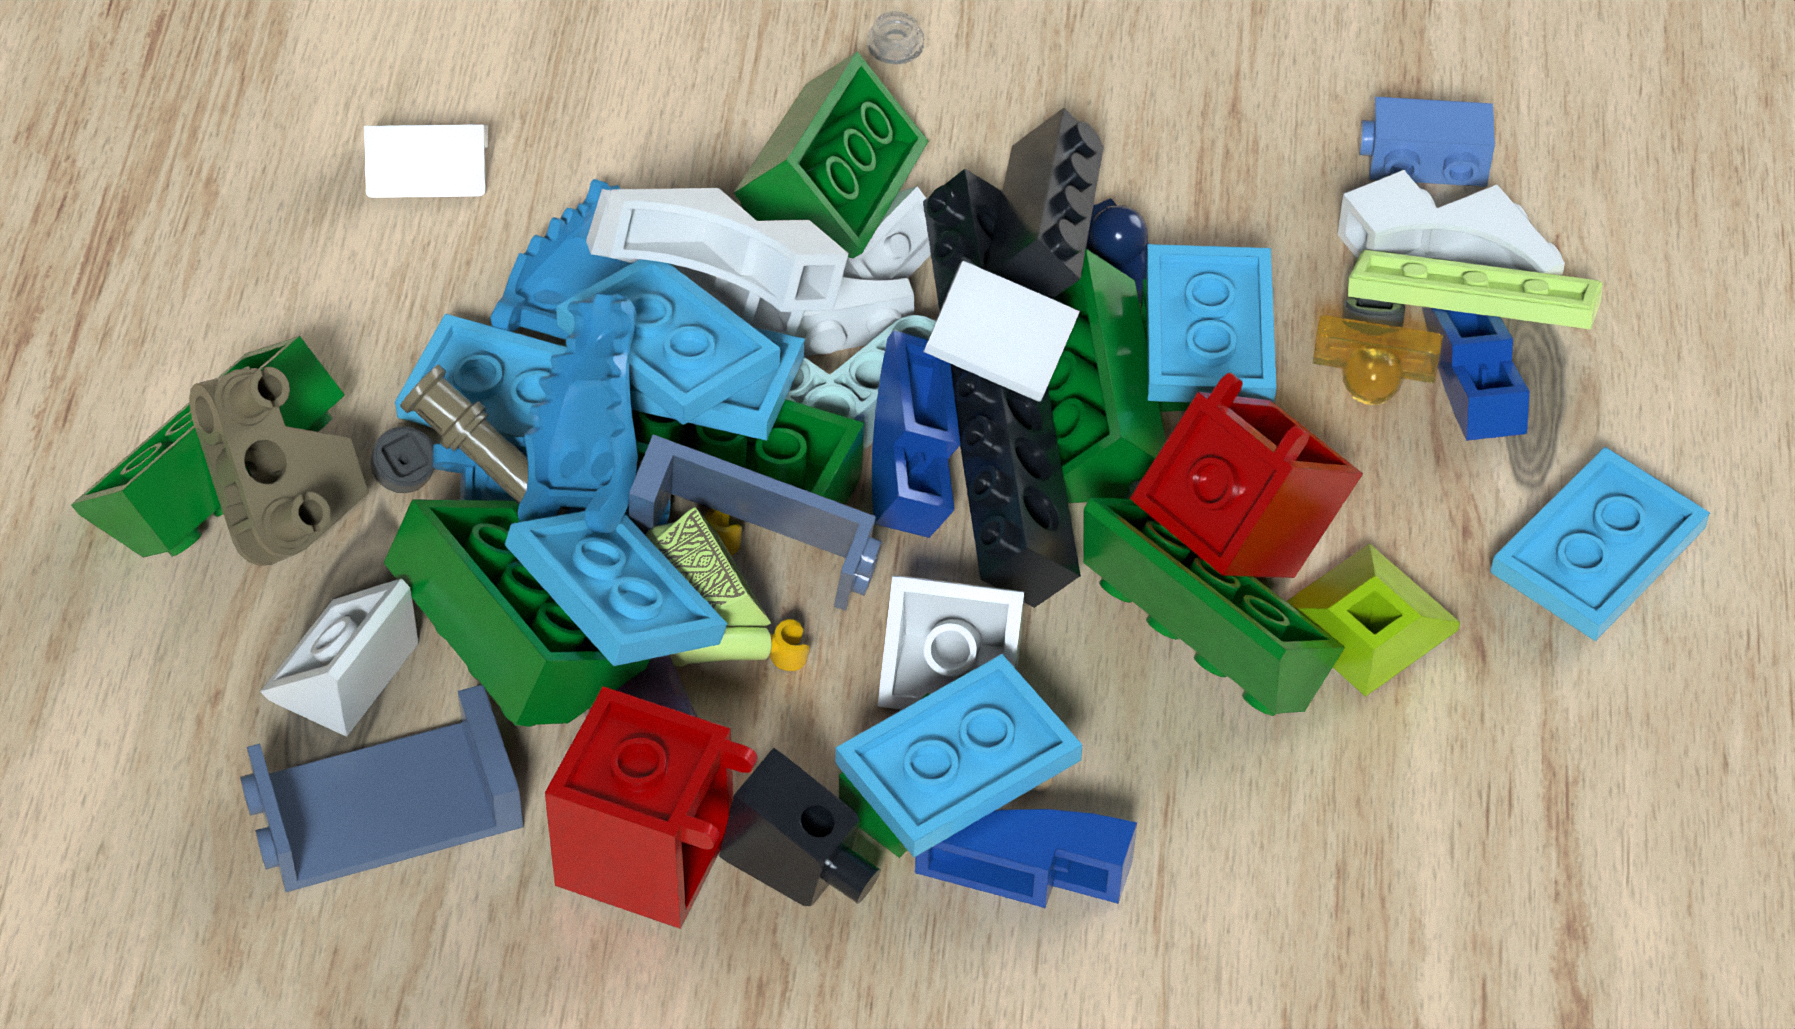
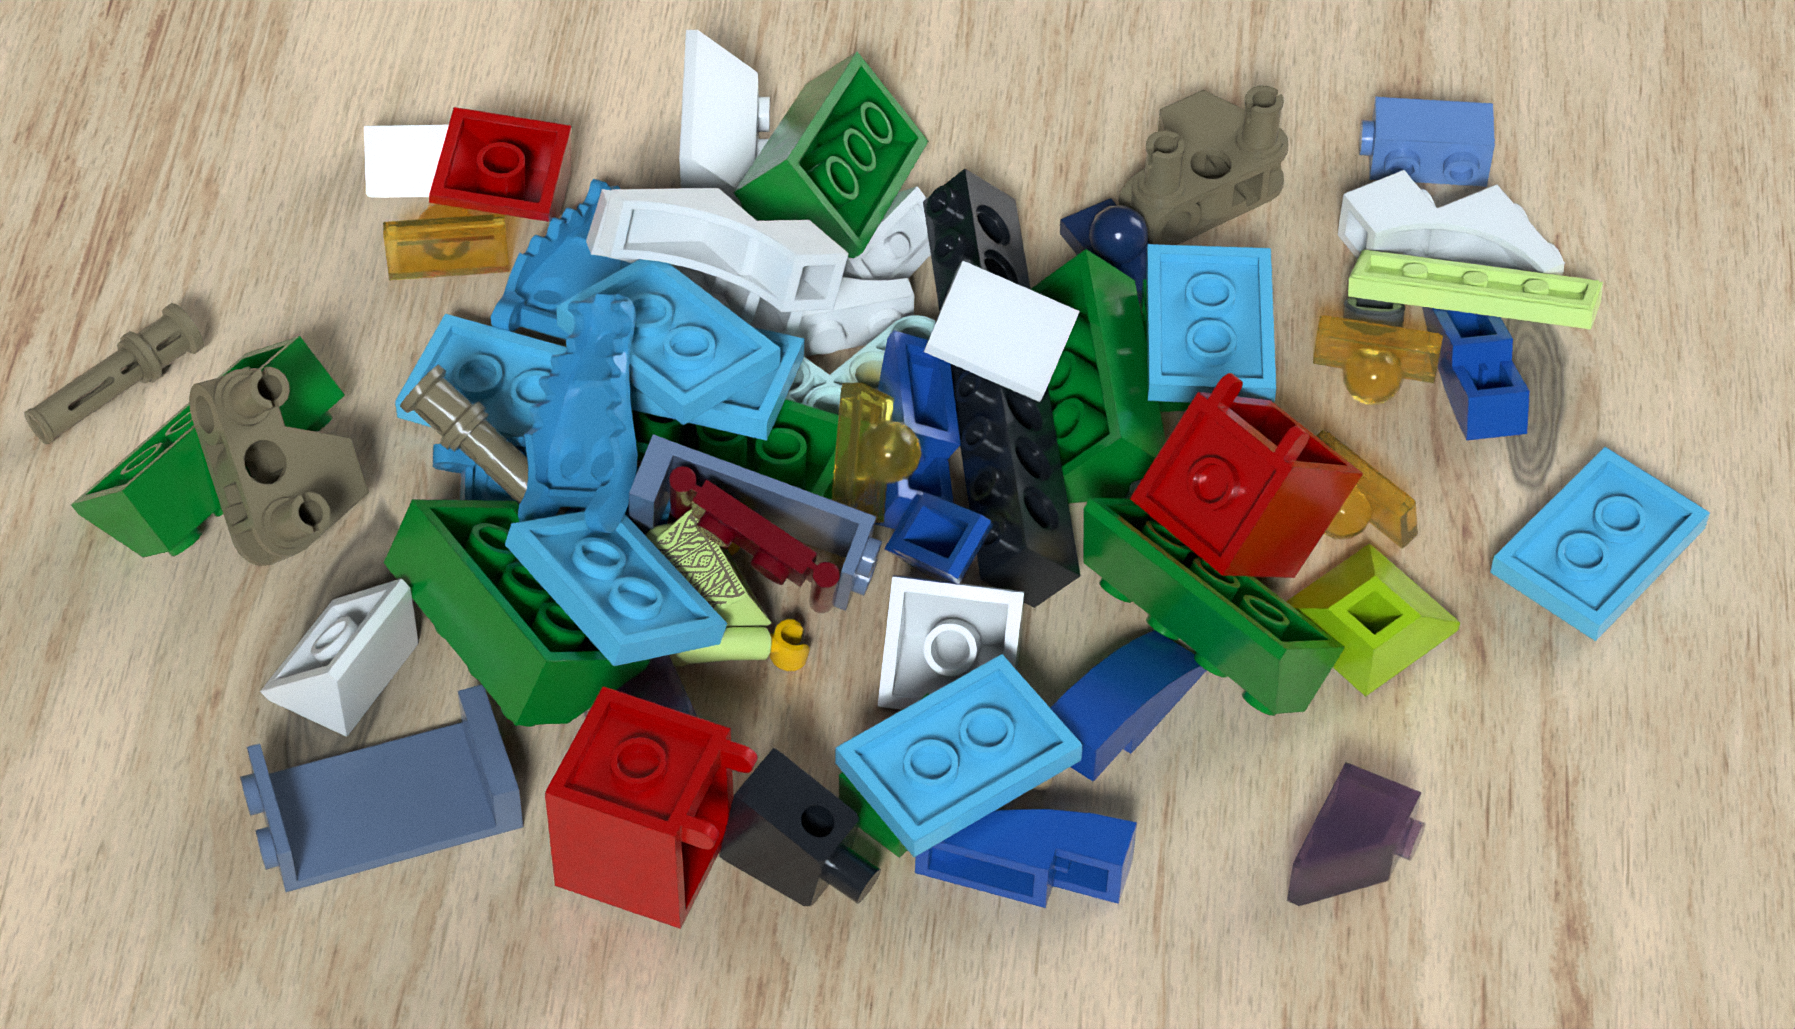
(134, 351): none -> dark tan pin
(402, 459): dark grey tile -> none
(446, 244): none -> clear yellow tile
(503, 165): none -> red slope
(719, 117): none -> white slope
(774, 551): none -> dark red plate
(870, 449): none -> clear yellow tile
(895, 38): clear plate -> none
(939, 537): none -> blue slope
(1047, 206): black brick -> none
(1125, 698): none -> blue slope
(1208, 164): none -> dark tan piece
(1356, 837): none -> clear purple slope
(1373, 502): none -> clear yellow tile

